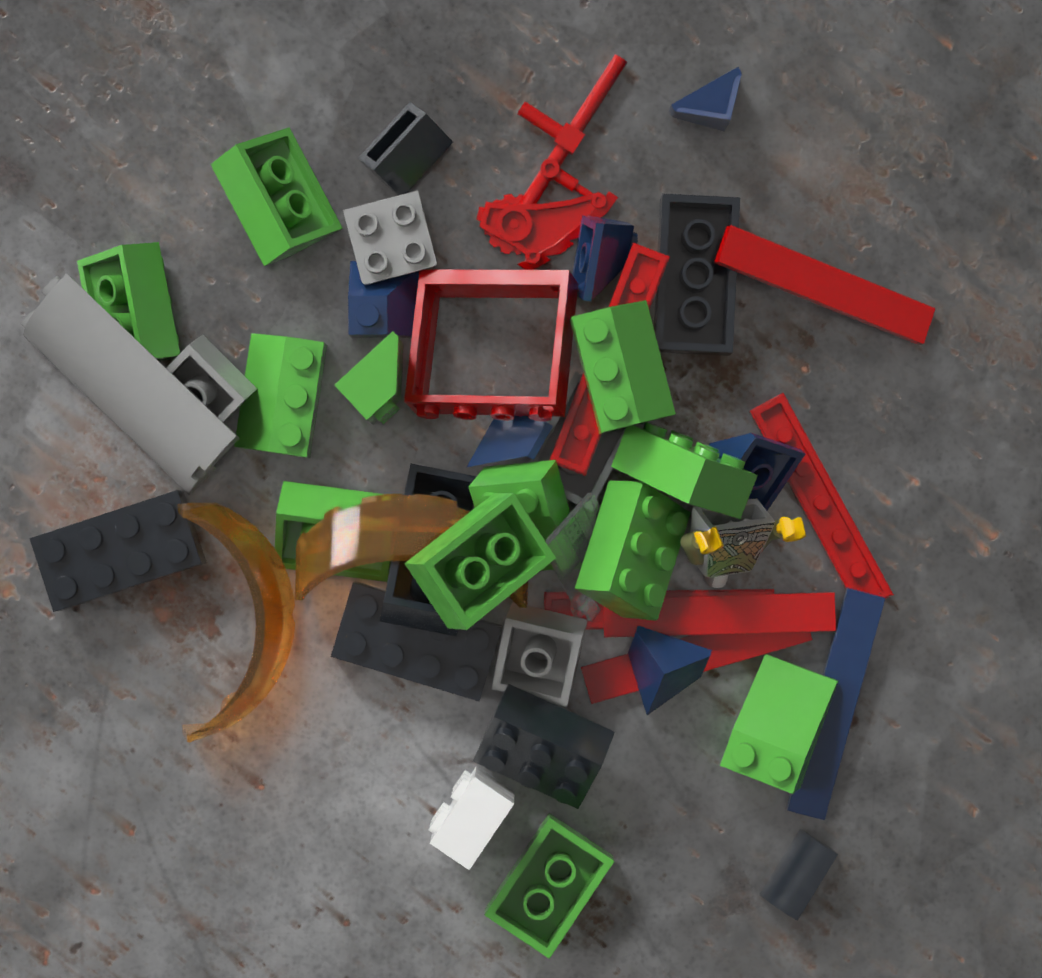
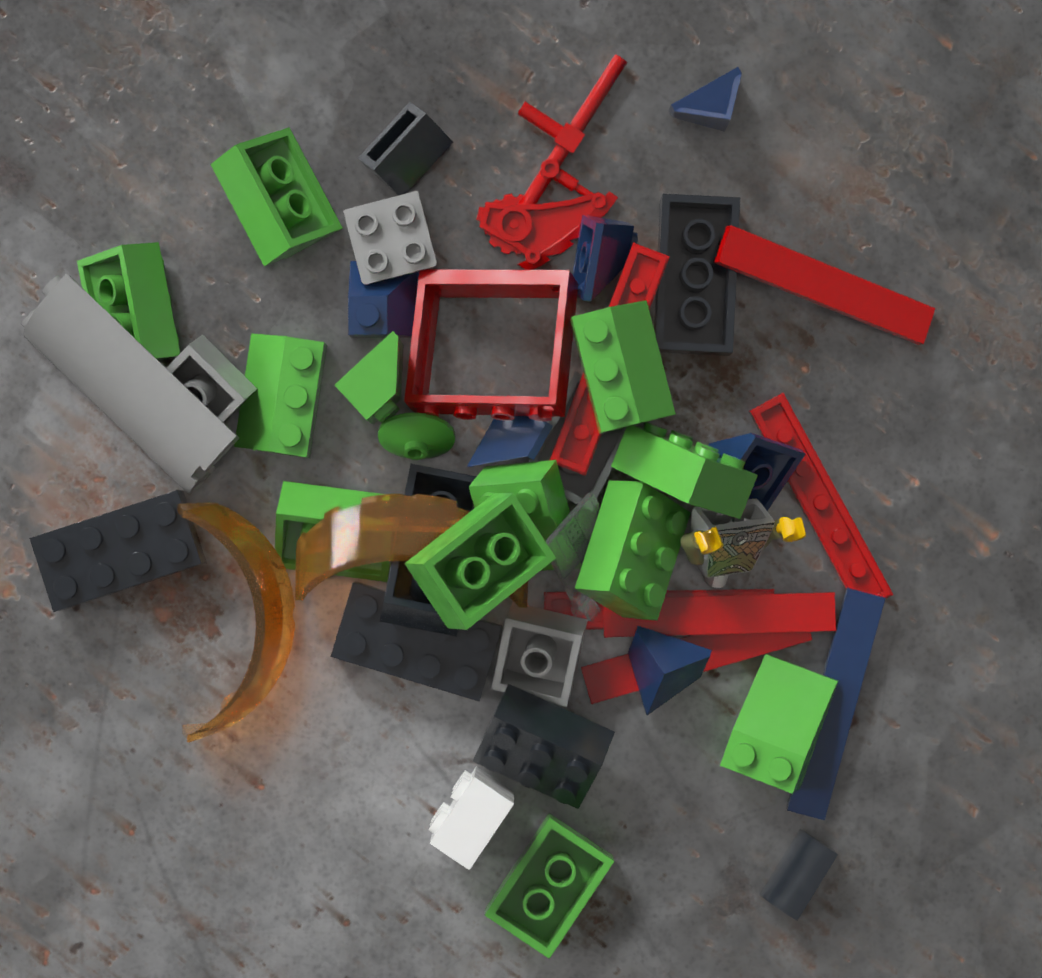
(416, 436): none -> bright green dish

